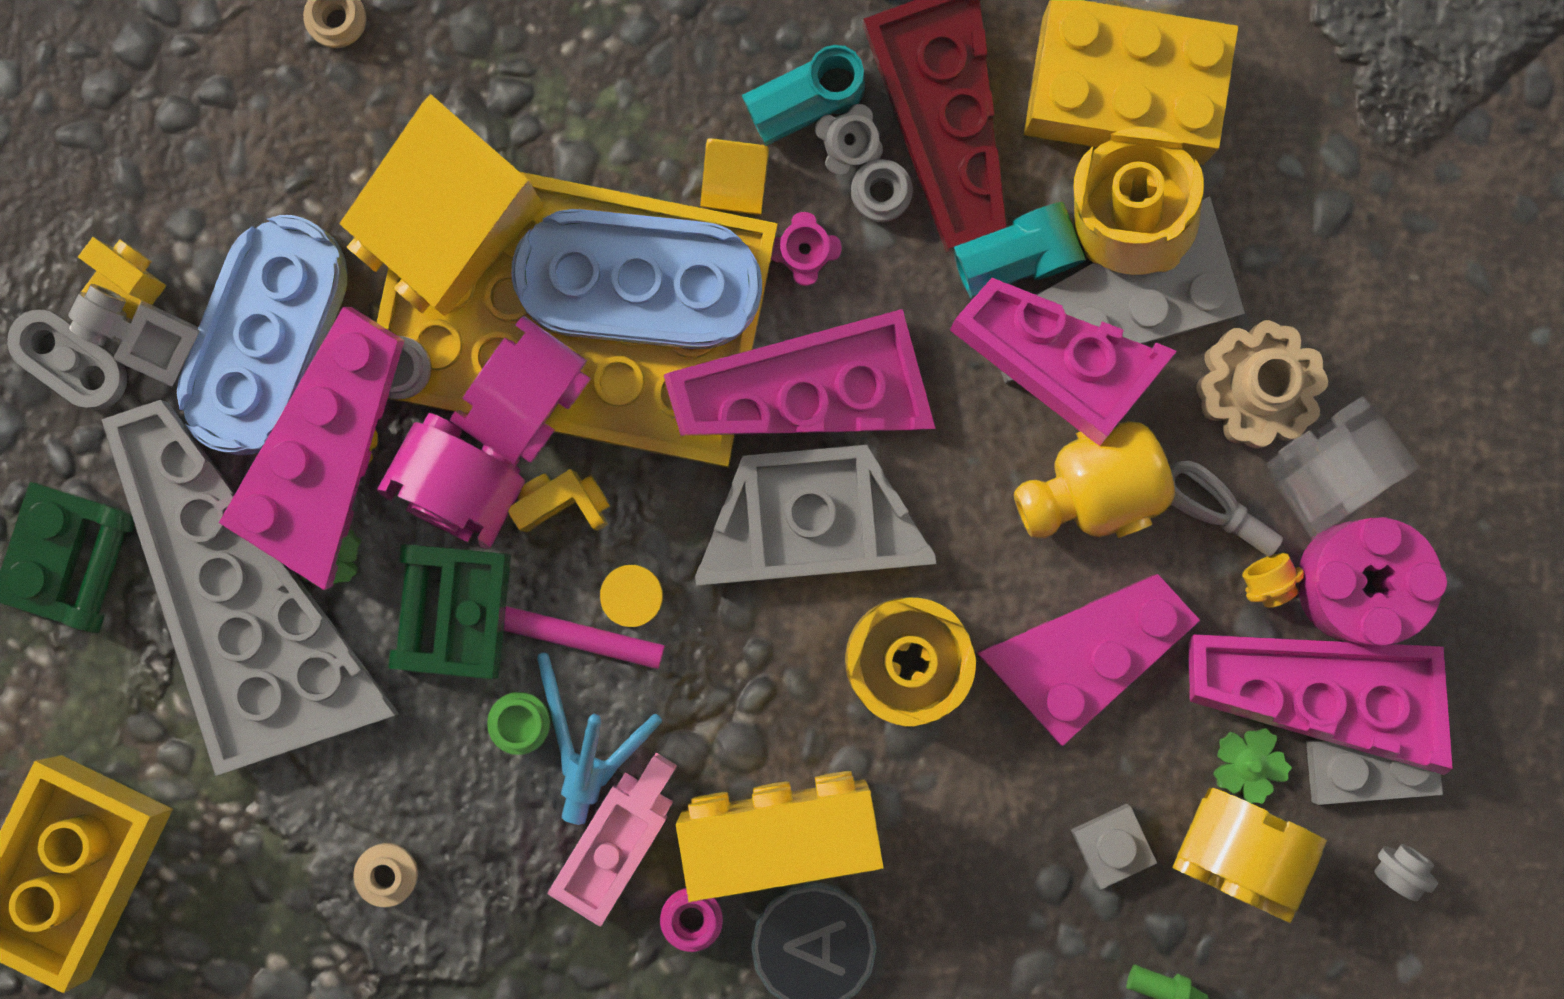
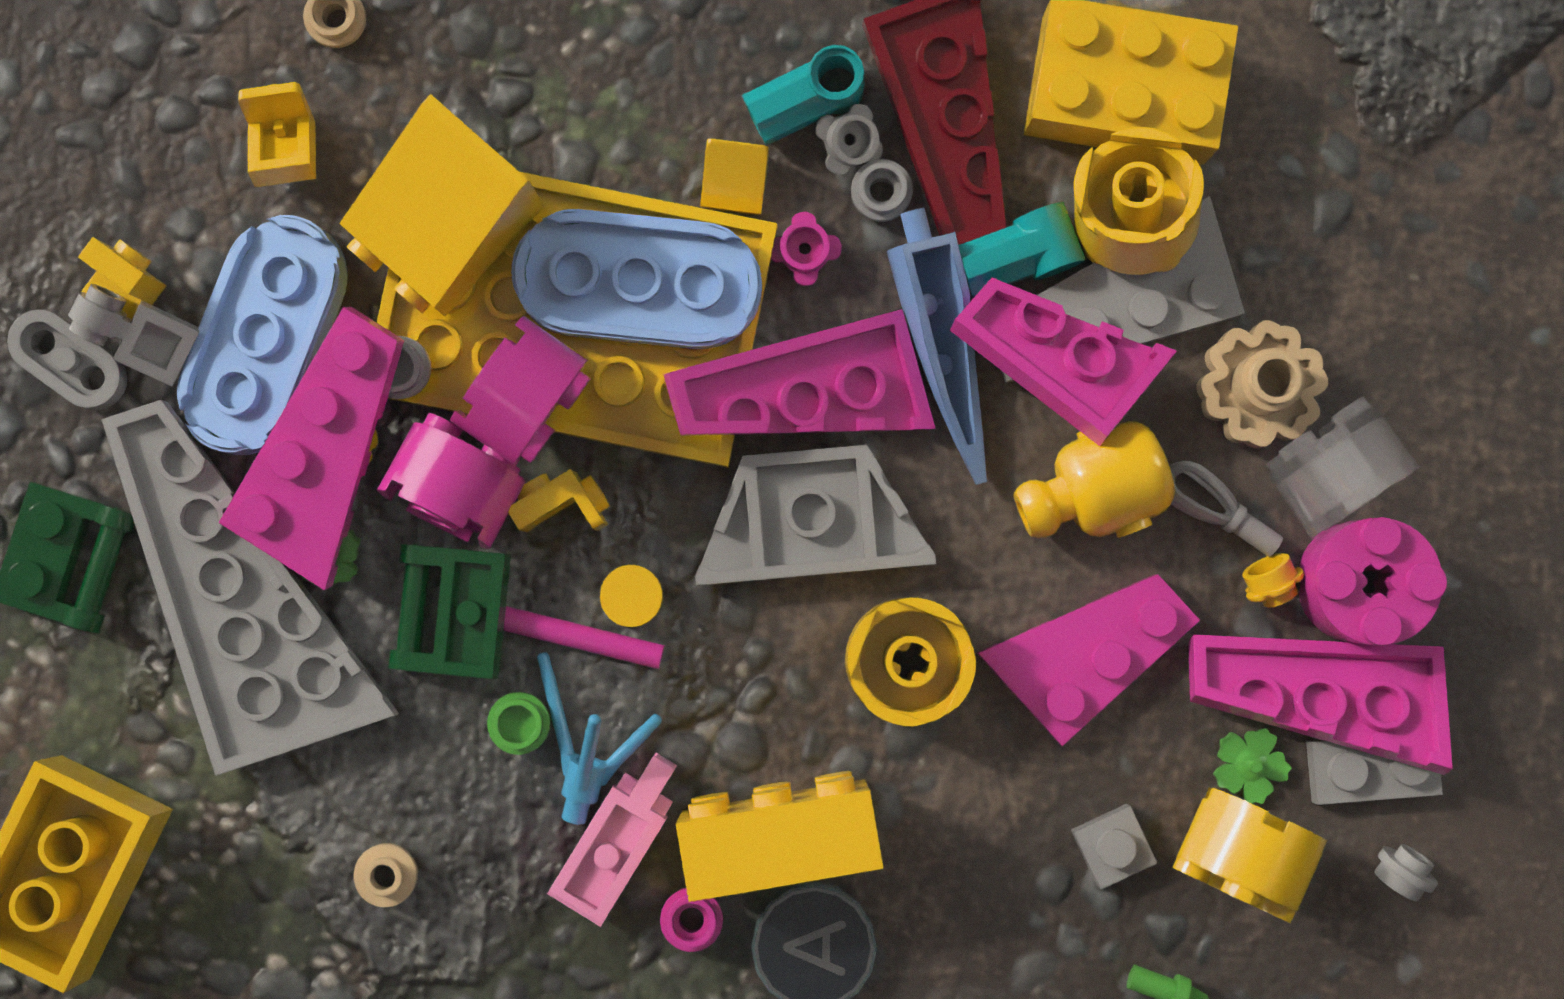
(279, 134): none -> yellow bracket
(932, 295): none -> medium blue piece

